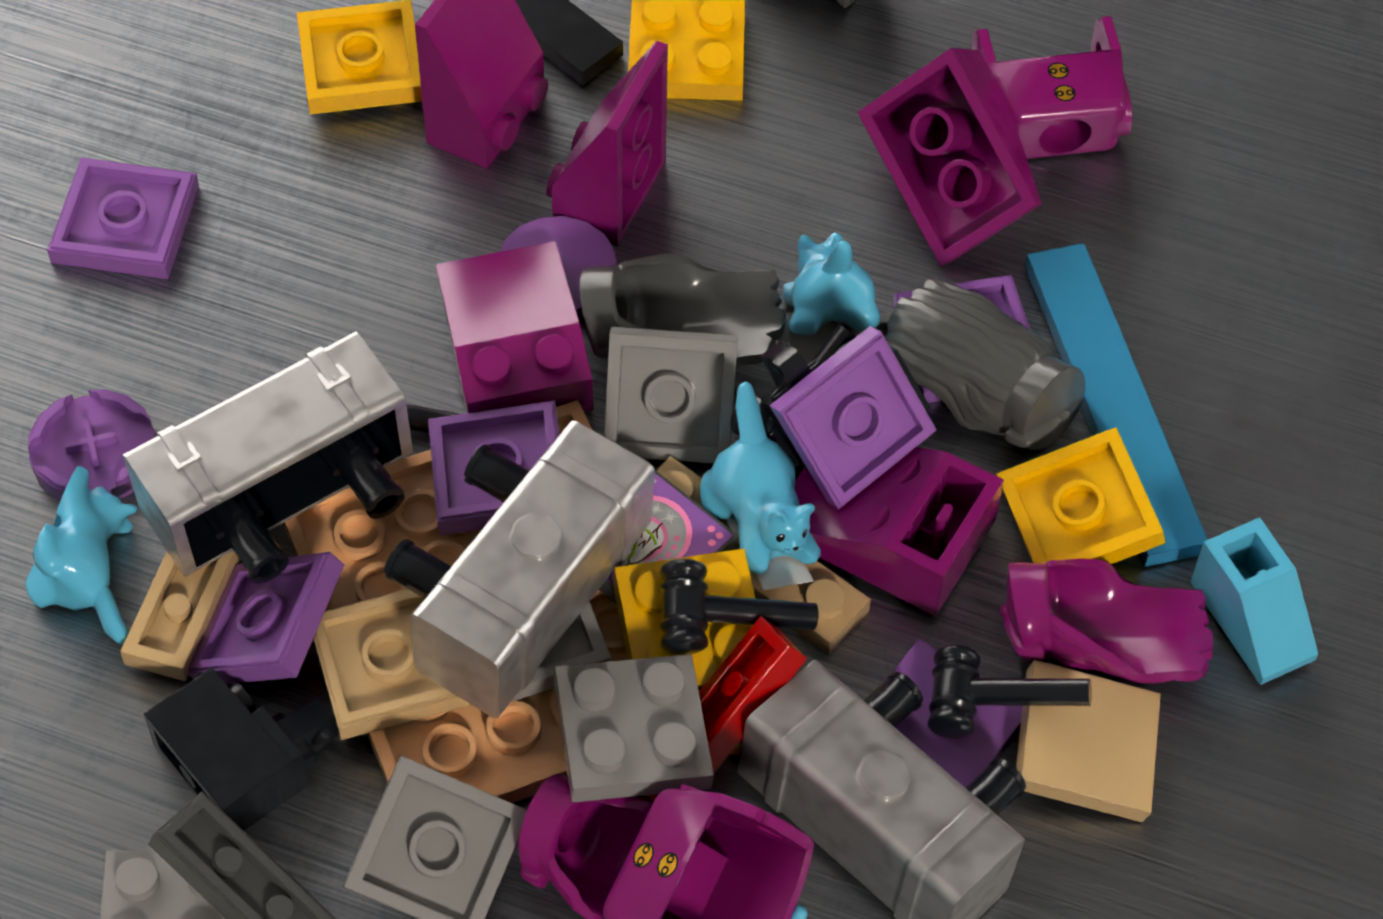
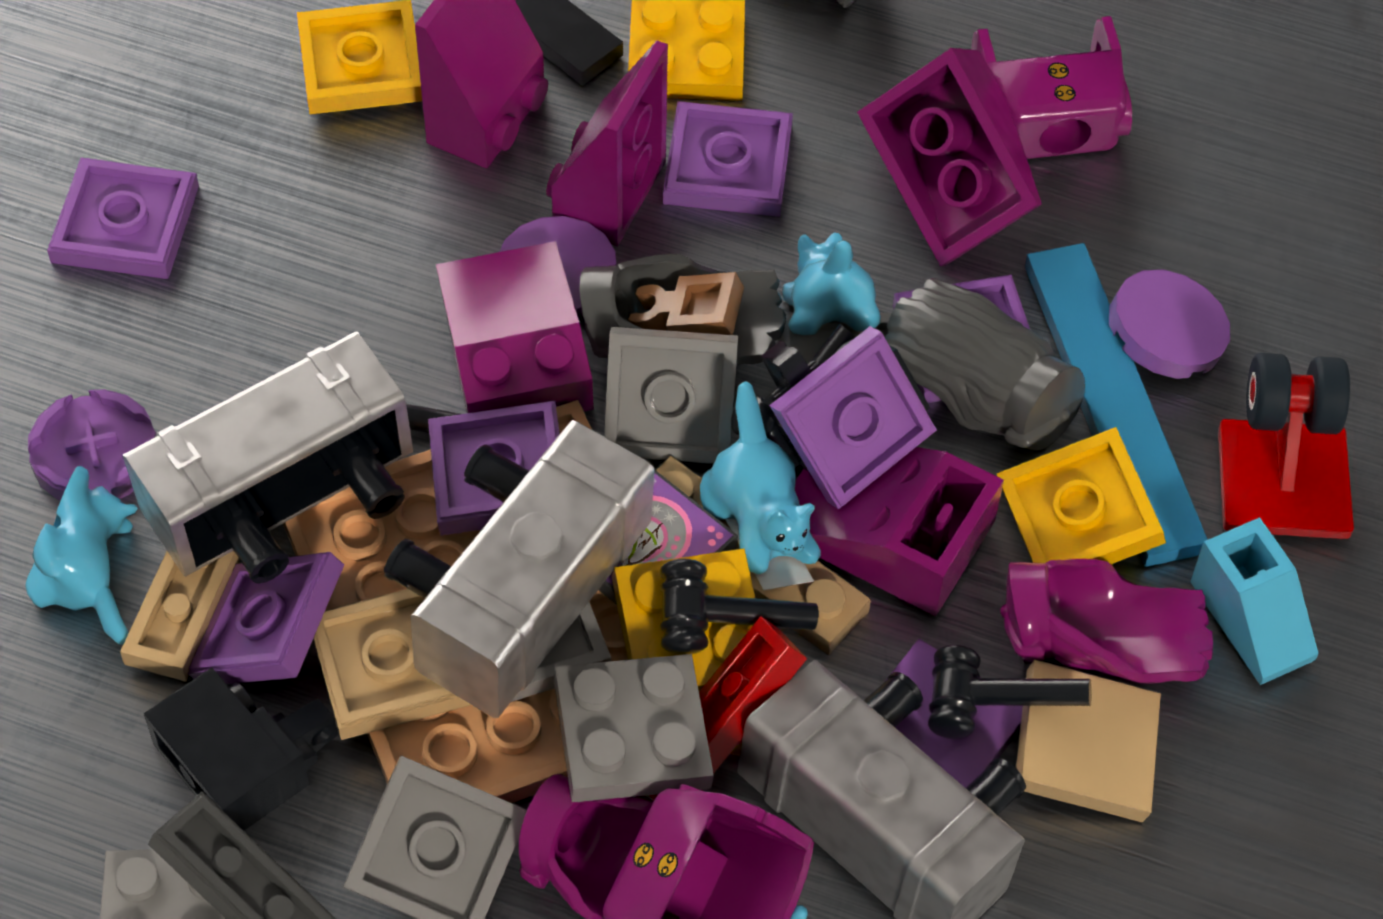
(697, 305): none -> medium nougat plate
(728, 159): none -> medium lavender tile
(1169, 323): none -> medium lavender tile
(1287, 469): none -> red plate

